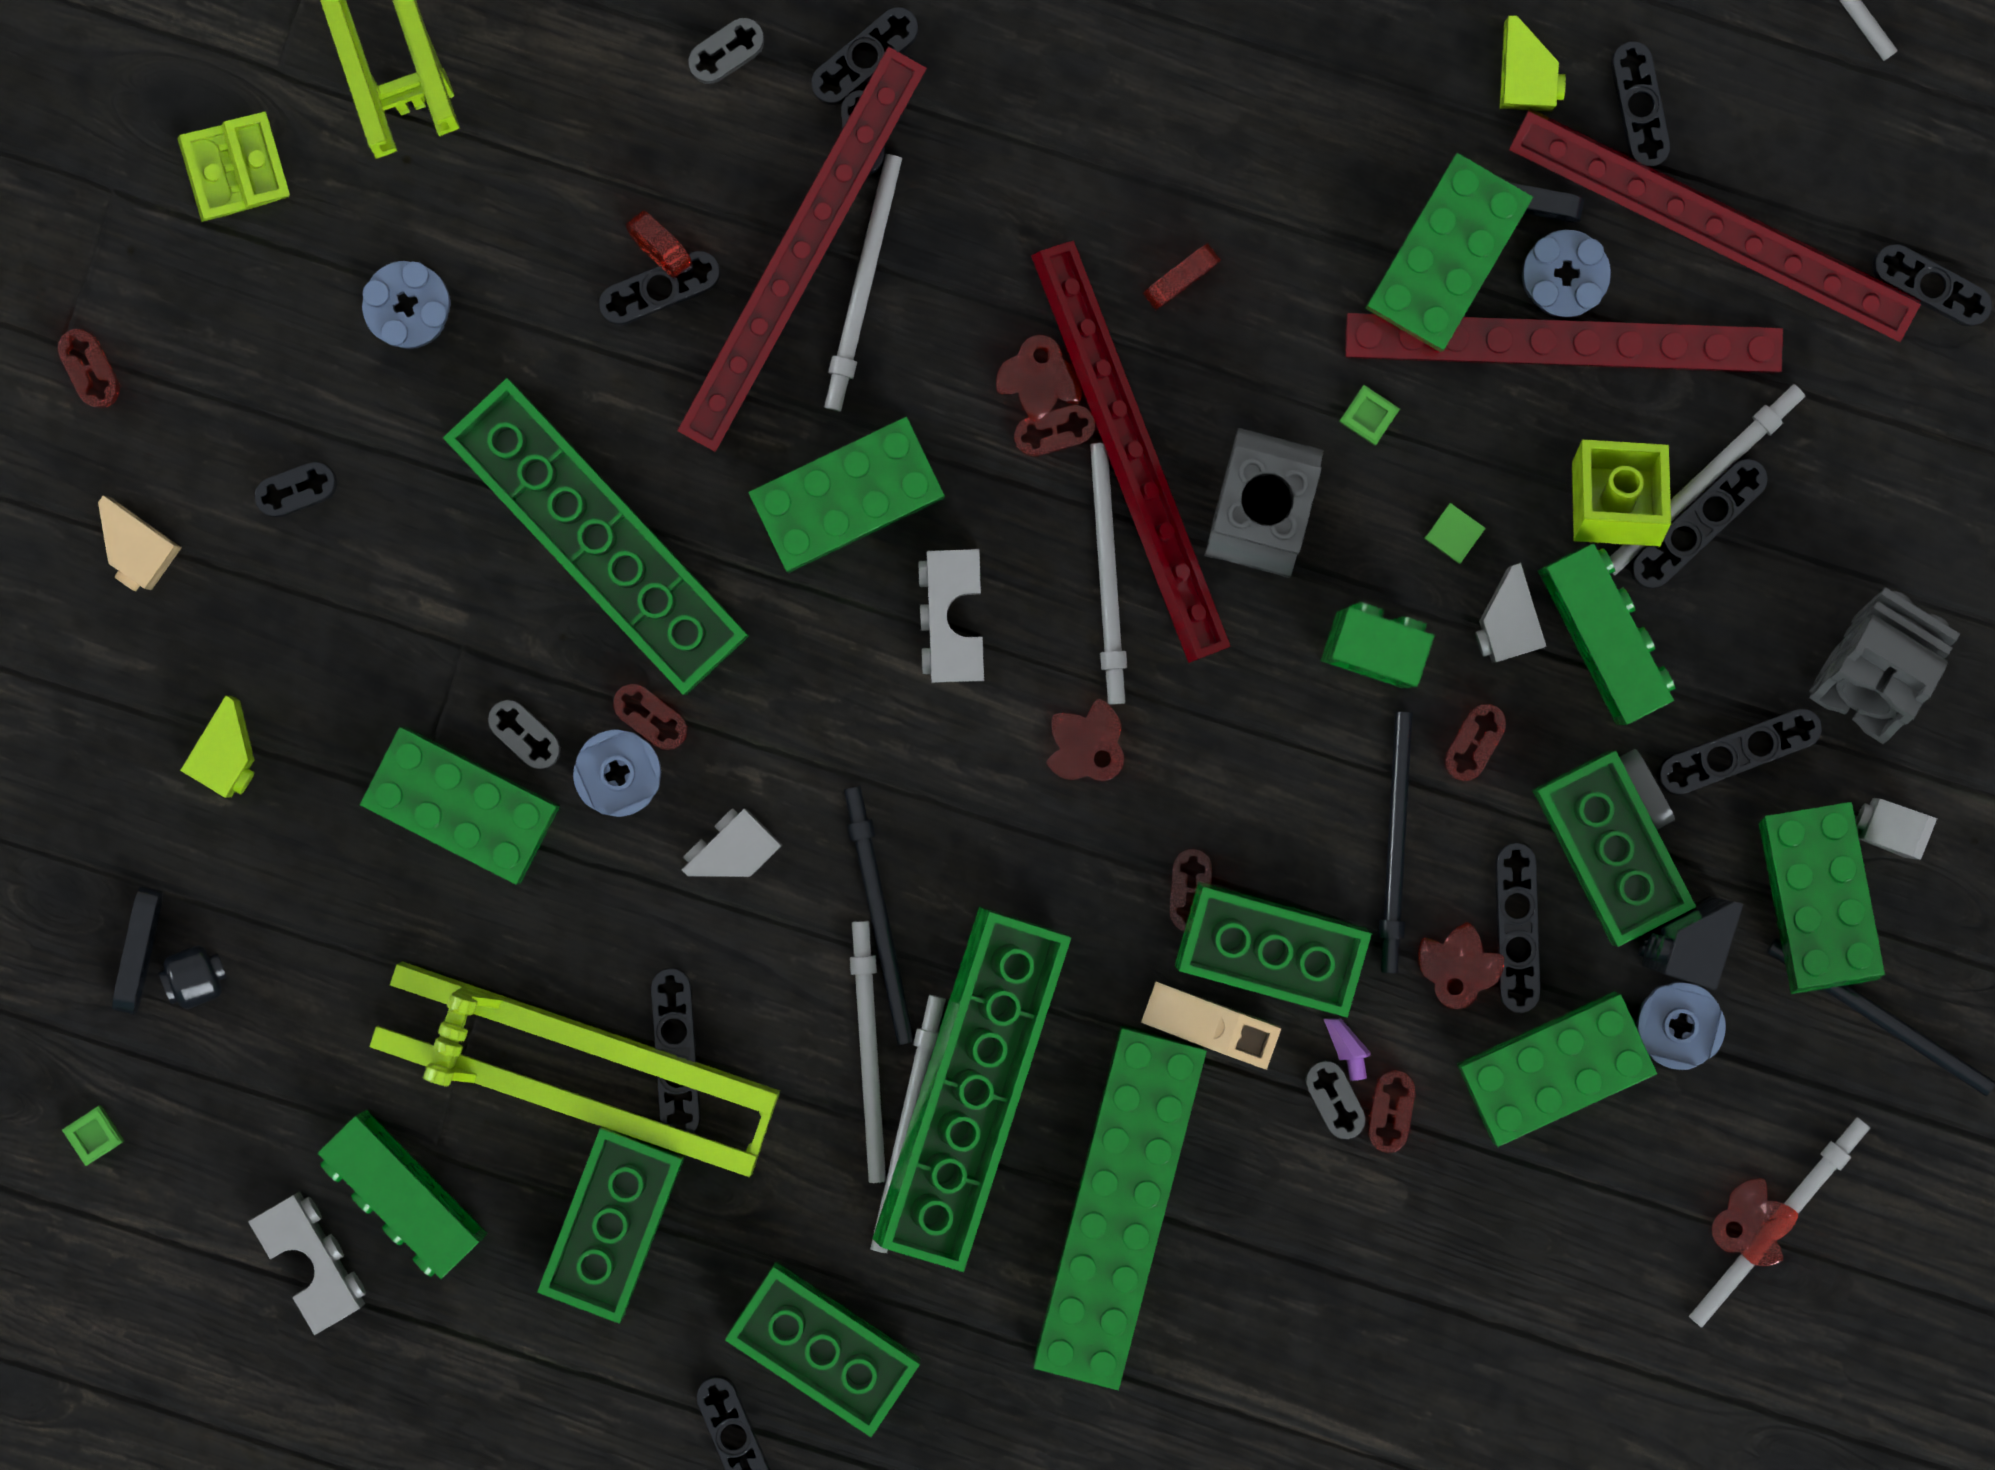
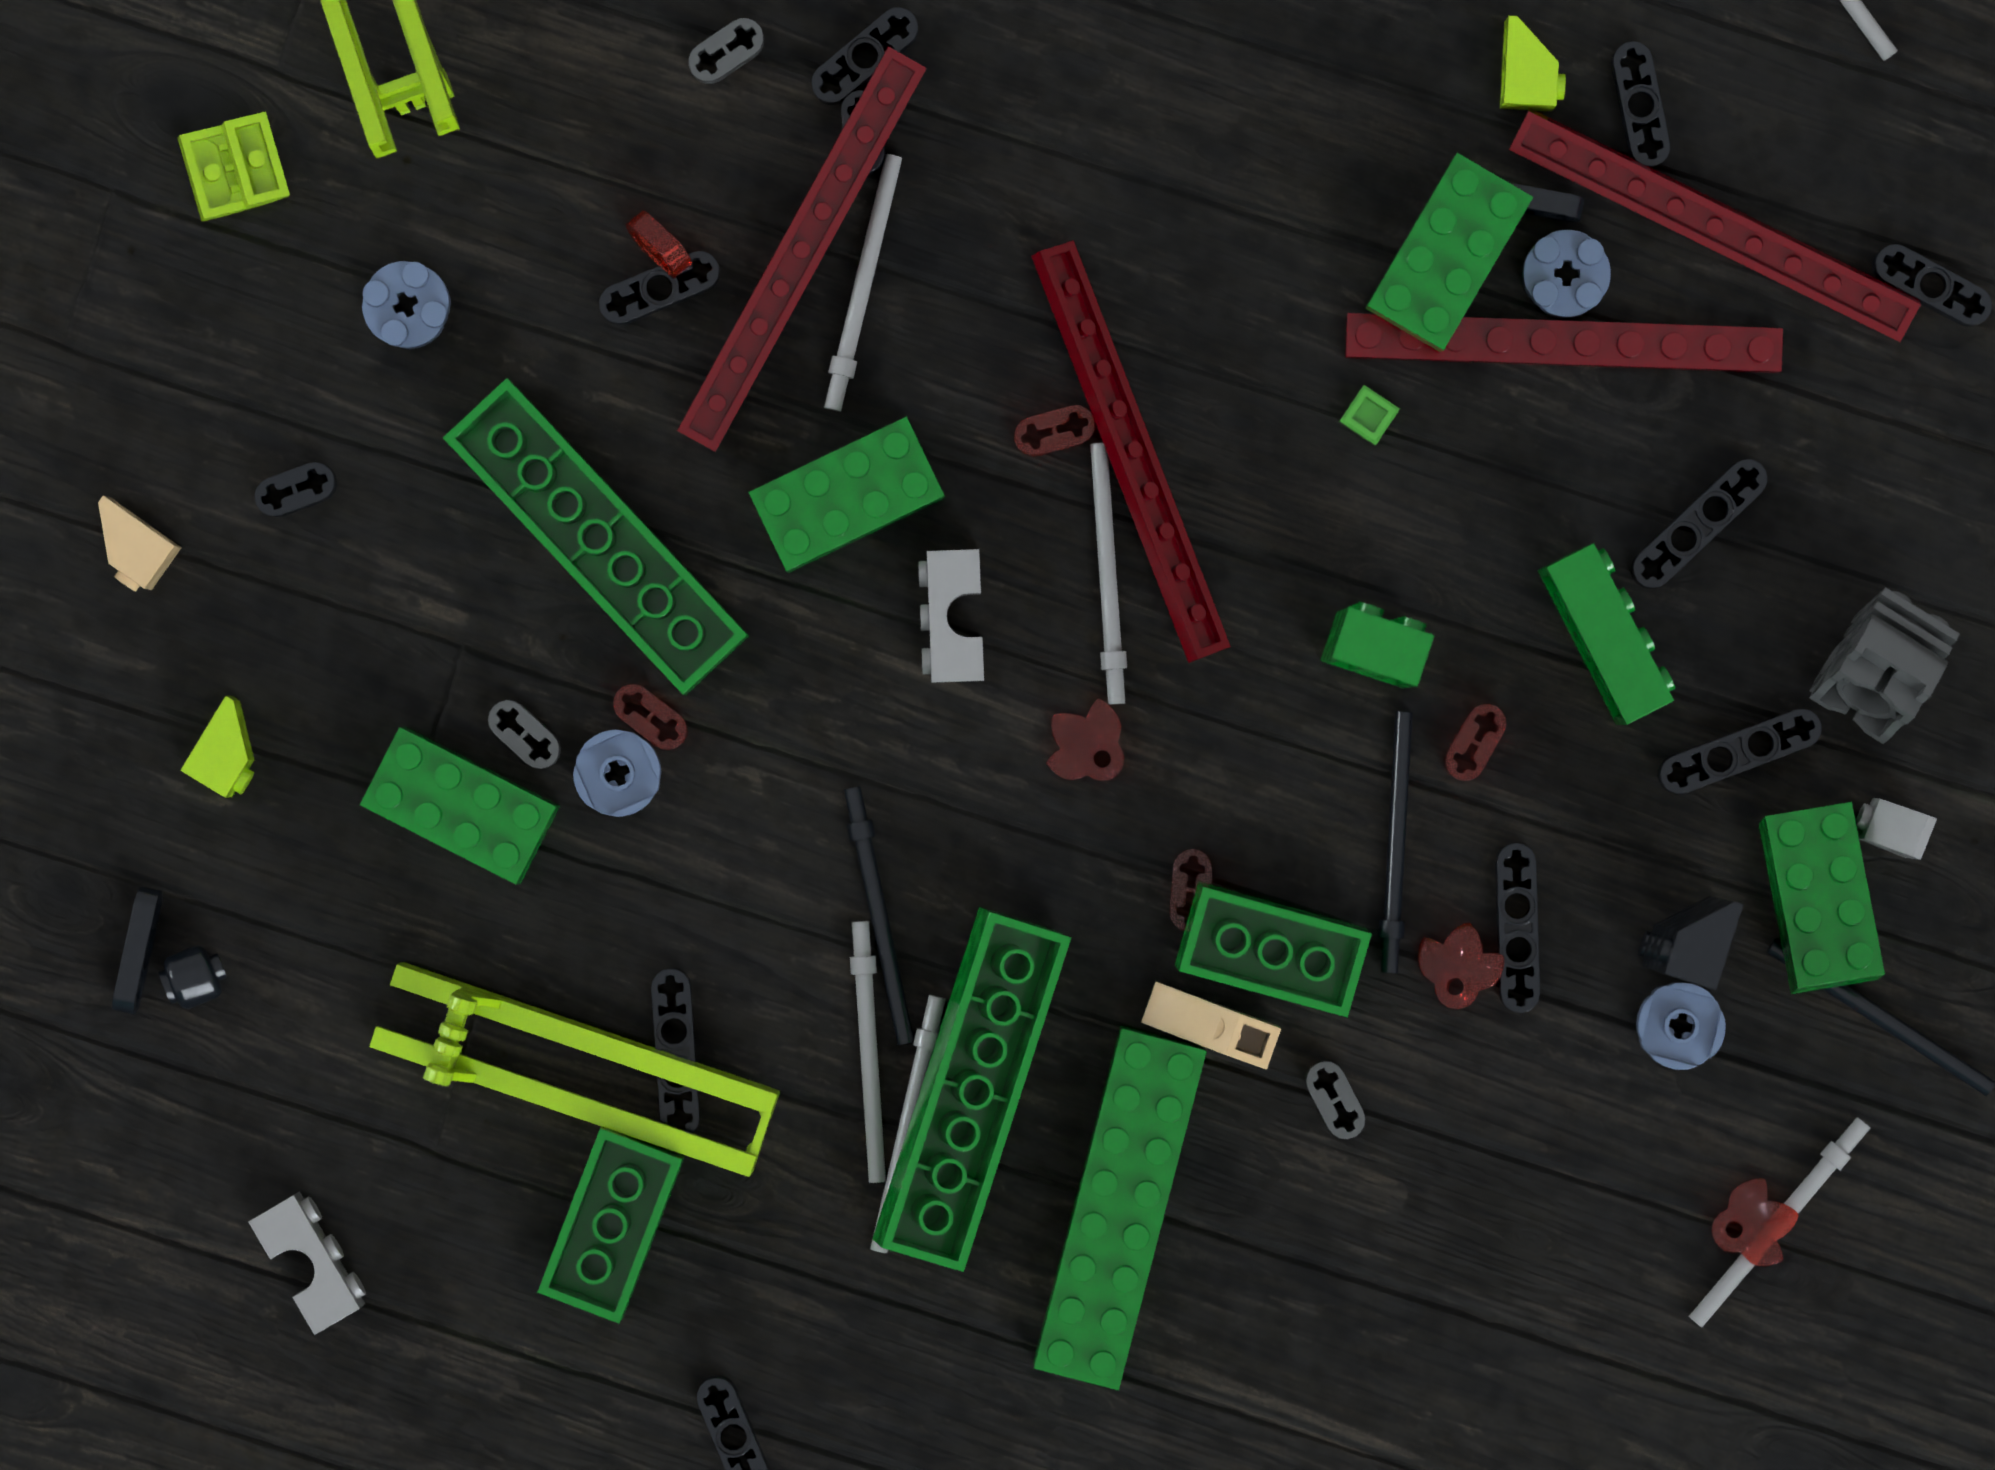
(79, 373): clear red beam -> none
(93, 1135): bright green tile -> none
(401, 1194): green brick -> none
(736, 851): light grey slope -> none
(823, 1349): green brick -> none
(1039, 383): clear red plate -> none
(1182, 276): clear red beam -> none
(1233, 533): dark grey piece -> none
(1348, 1047): medium lavender bar -> none
(1402, 1111): clear red beam -> none
(1454, 533): bright green tile -> none
(1510, 619): light grey slope -> none
(1556, 1068): green brick -> none
(1614, 848): green brick -> none
(1621, 493): lime brick -> none
(1647, 789): dark grey beam -> none
(1765, 421): light grey bar -> none

